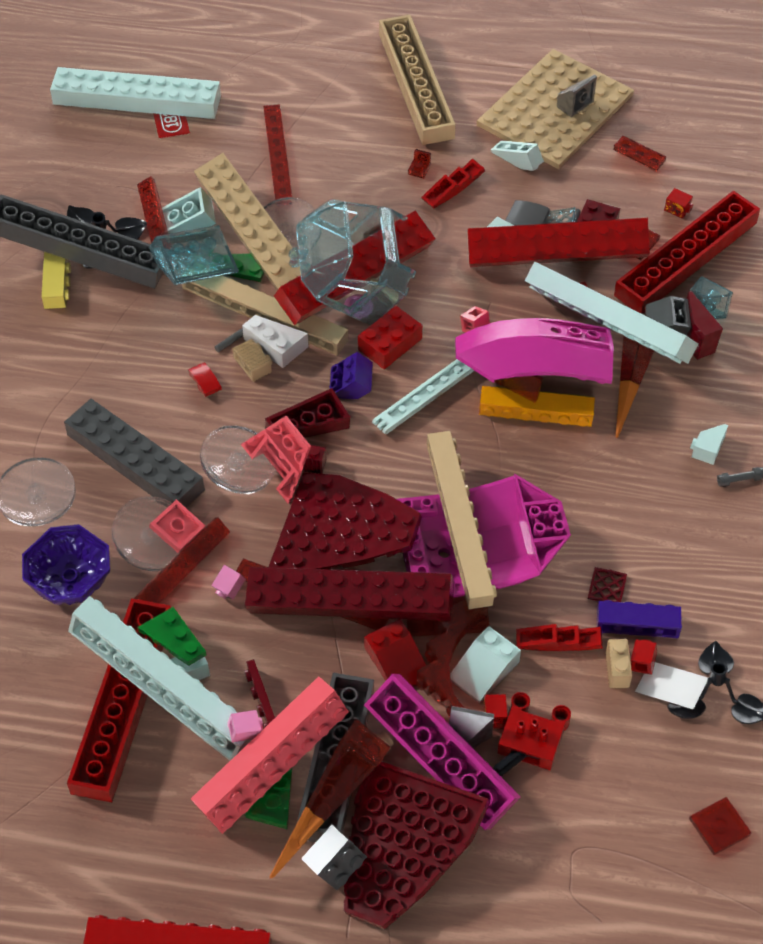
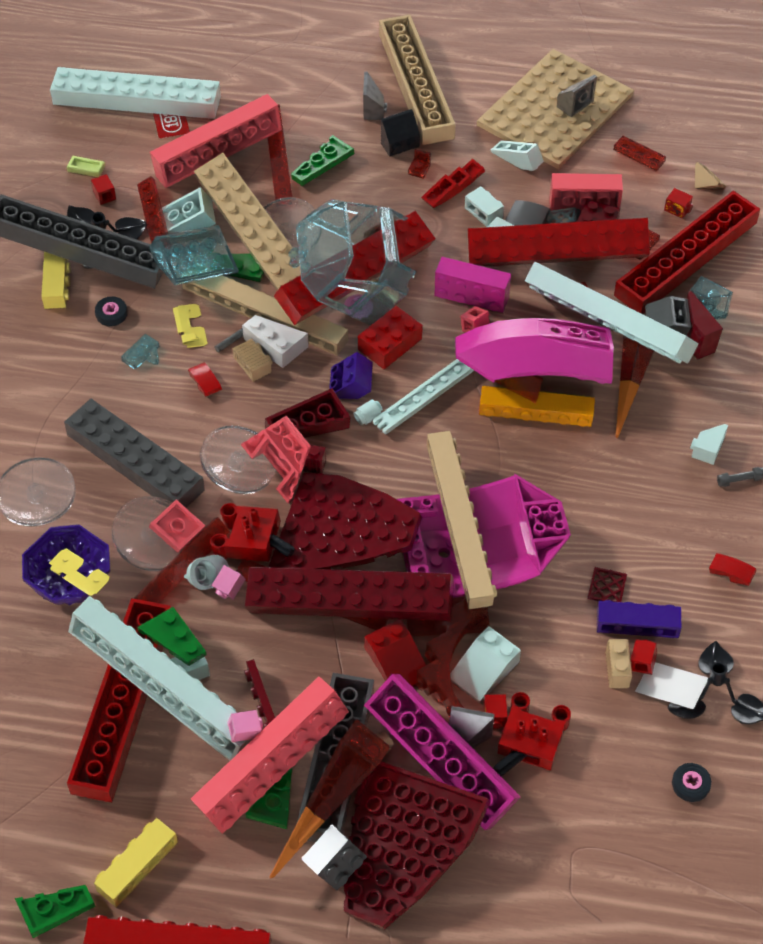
(54, 909): none -> green wing
(86, 166): none -> yellowish green tile
(89, 585): none -> light yellow piece
(103, 189): none -> red brick
(111, 318): none -> black bush
(135, 862): none -> light yellow brick
(142, 350): none -> clear light blue plate
(192, 335): none -> light yellow piece
(204, 571): none -> light aqua piece
(223, 135): none -> coral brick
(252, 534): none -> red piece
(326, 158): none -> green wing
(367, 412): none -> light aqua brick
(372, 100): none -> flat silver slope
(399, 133): none -> black slope
(472, 284): none -> dark pink brick
(483, 206): none -> light aqua brick
(559, 639): red slope -> none
(574, 189): none -> coral brick
(686, 790): none -> black bush
(706, 179): none -> tan slope
(720, 826): clear red tile -> none
(735, 569): none -> red slope

